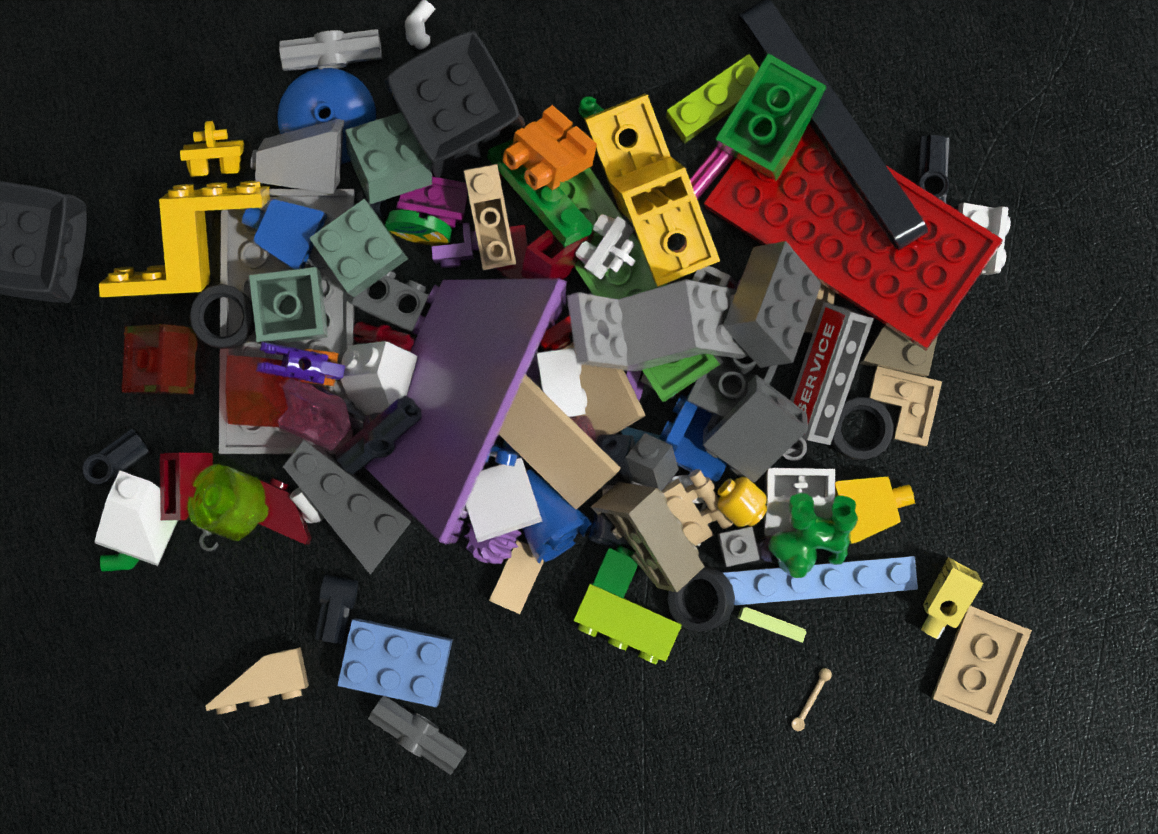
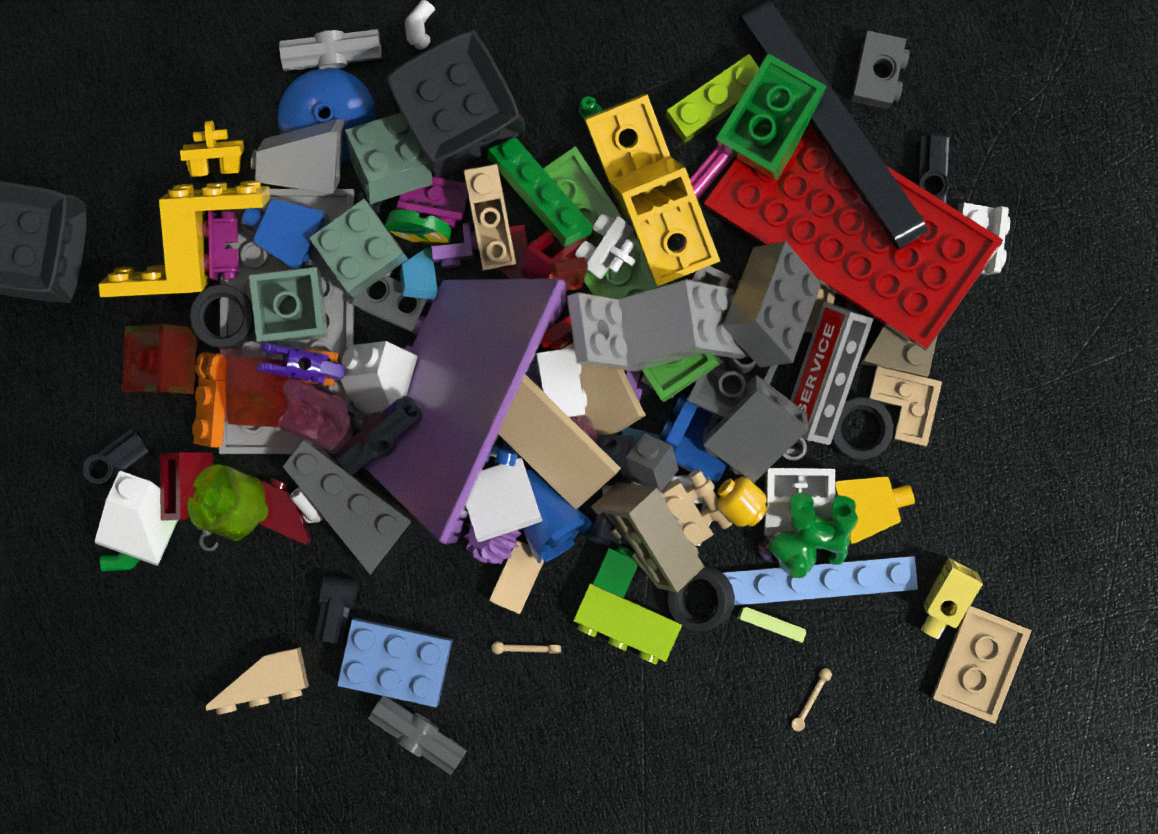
(210, 399): none -> orange hinge
(219, 232): none -> magenta hinge
(372, 334): dark red axle -> none
(419, 276): none -> dark azure tile
(498, 647): none -> tan hinge
(550, 150): orange hips -> none
(570, 271): none -> clear red tile
(738, 546): light grey brick -> none
(868, 87): none -> dark grey brick

